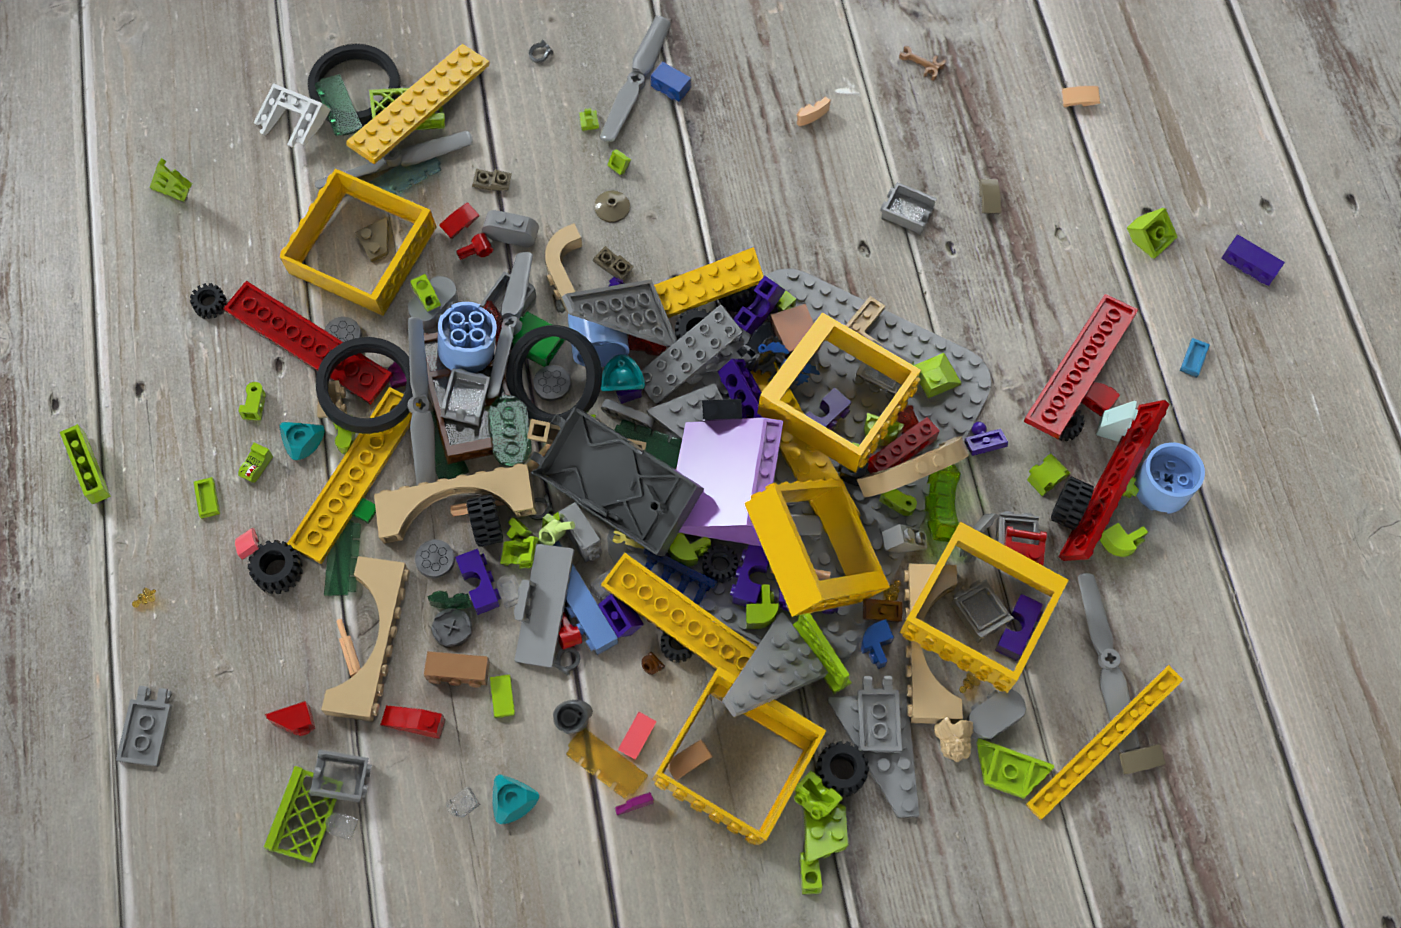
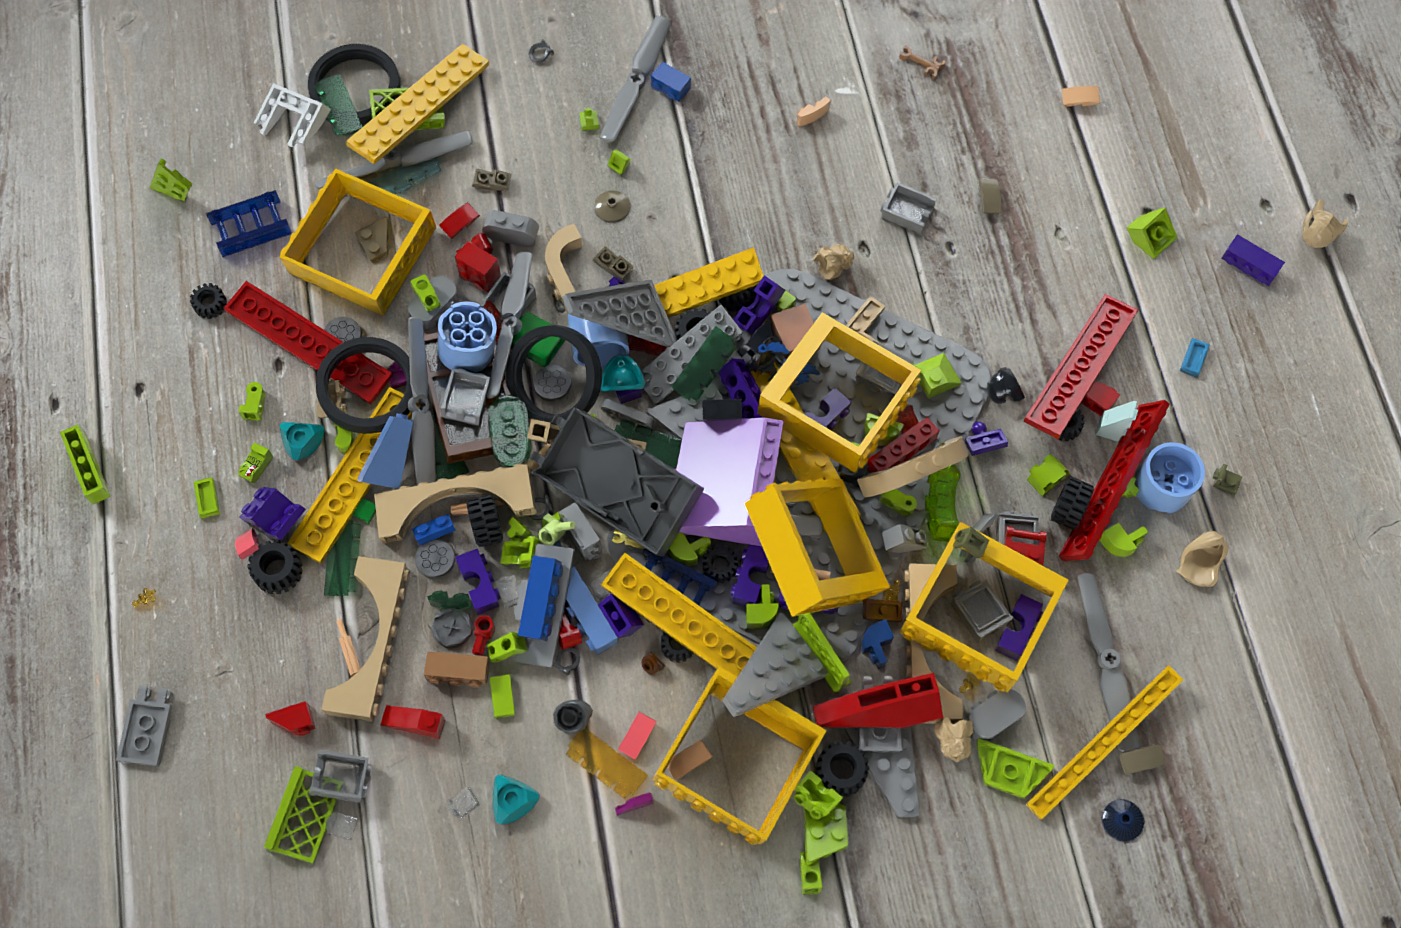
(252, 238): none -> clear blue fence
(271, 513): none -> dark purple bracket
(389, 454): none -> medium blue slope
(433, 529): none -> blue plate
(477, 267): none -> red brick
(482, 635): none -> red axle
(506, 647): none -> lime leg
(540, 598): none -> blue brick
(700, 366): none -> clear green windscreen
(834, 260): none -> tan hair
(884, 706): none -> red wedge
(971, 541): none -> olive bracket
(1004, 384): none -> black helmet
(1116, 826): none -> dish
(1203, 559): none -> tan piece
(1226, 480): none -> olive bracket
(1324, 227): none -> tan hair

